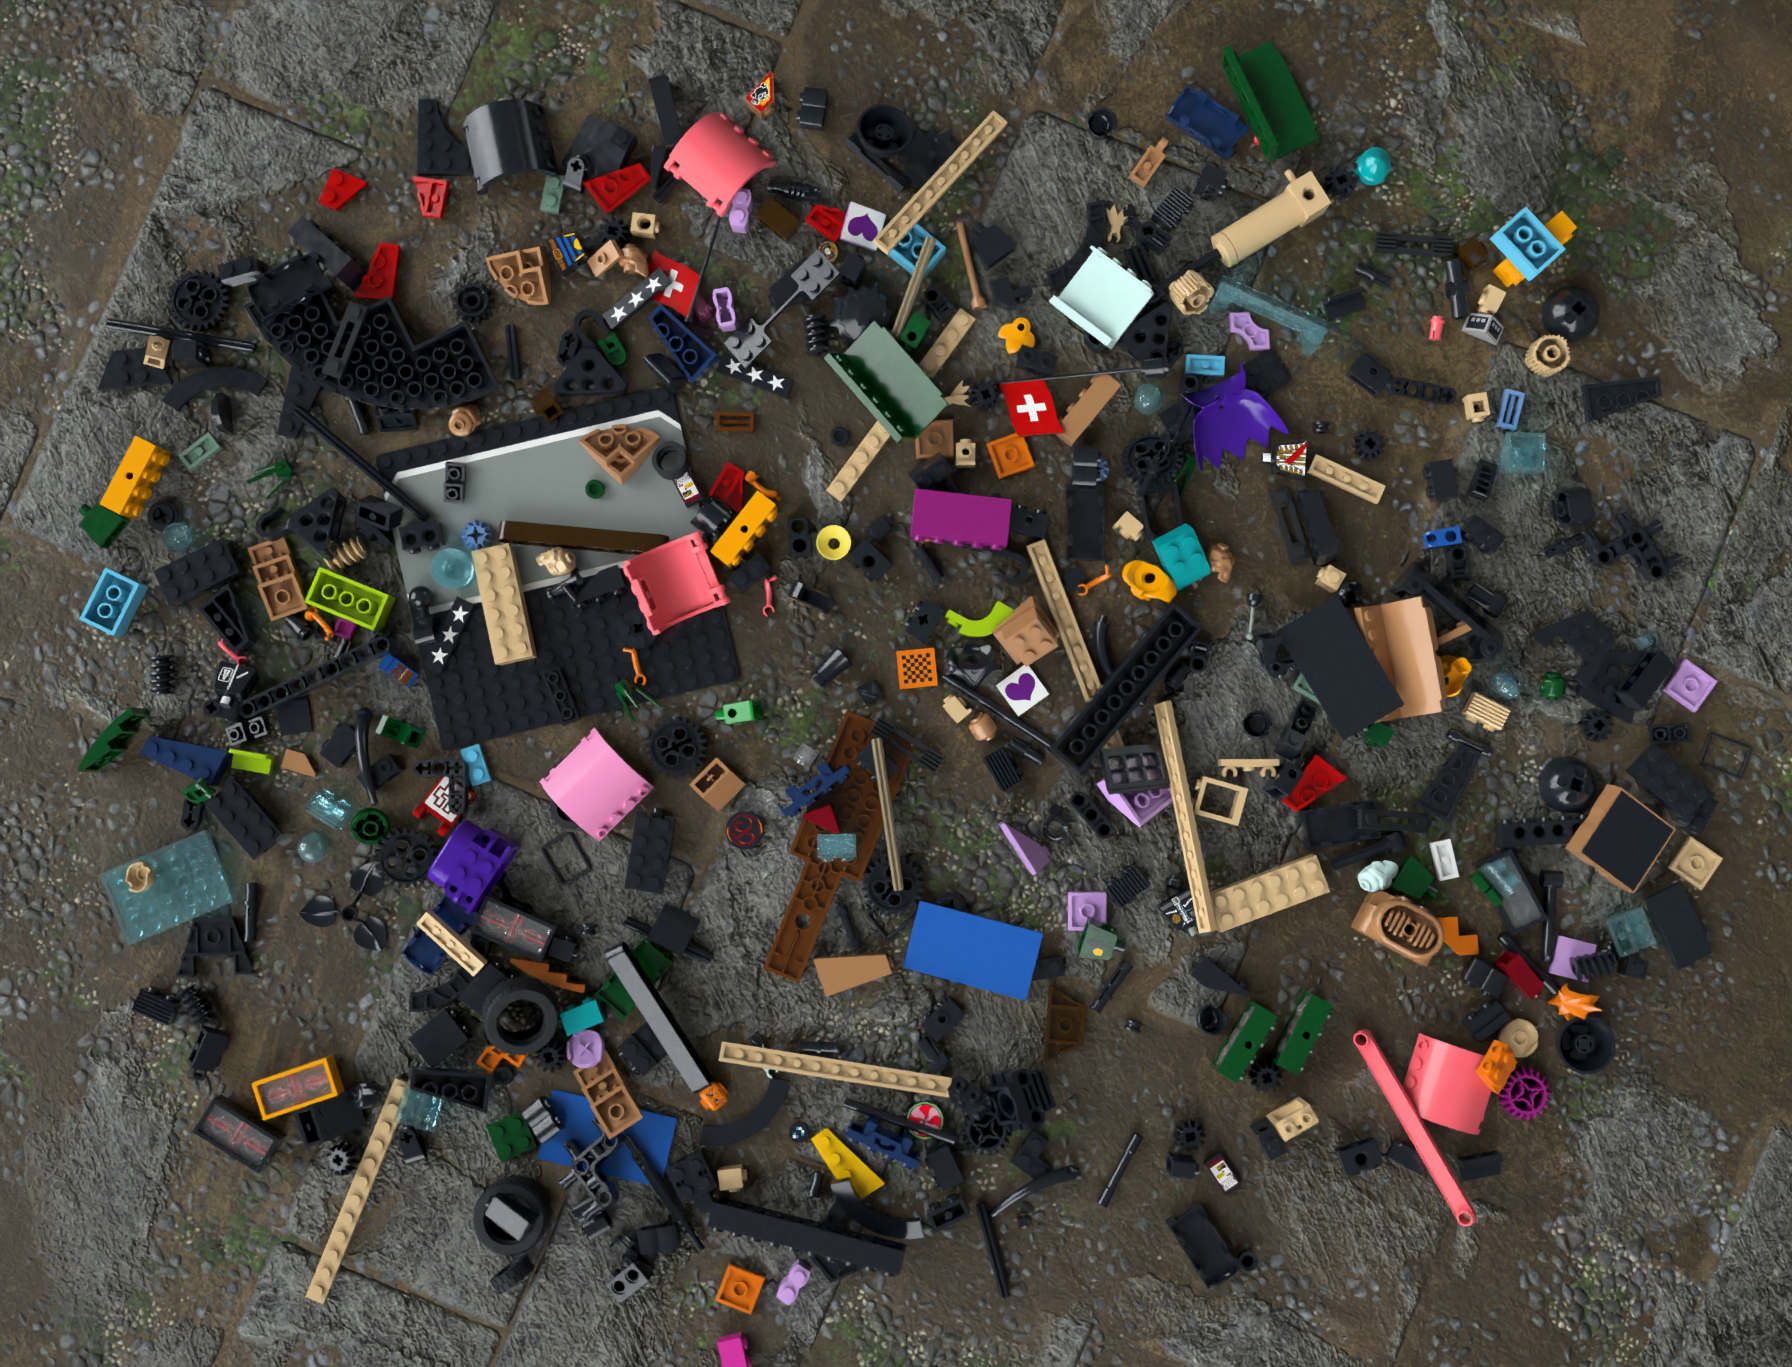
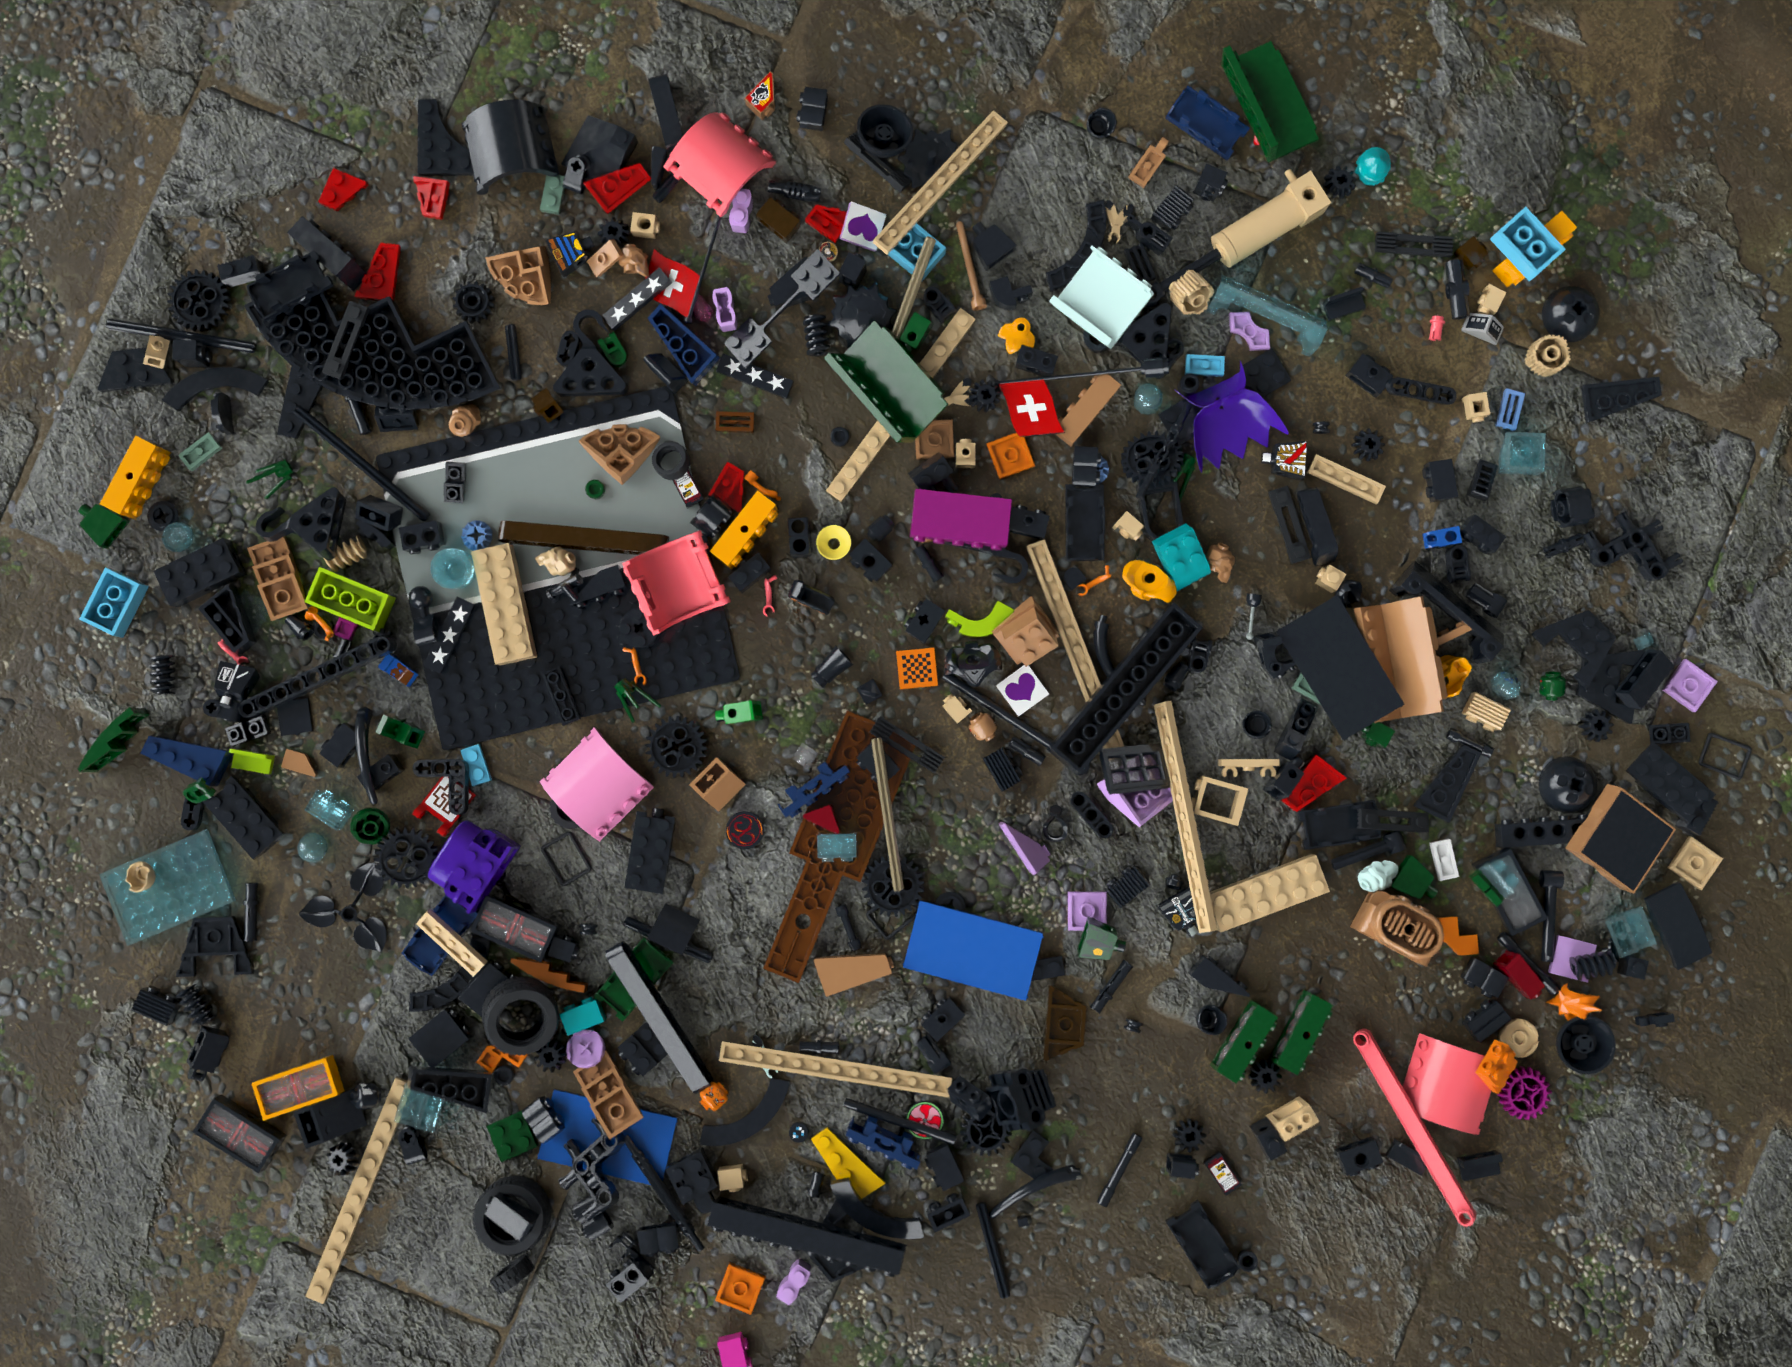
(1659, 1019): none -> black plate

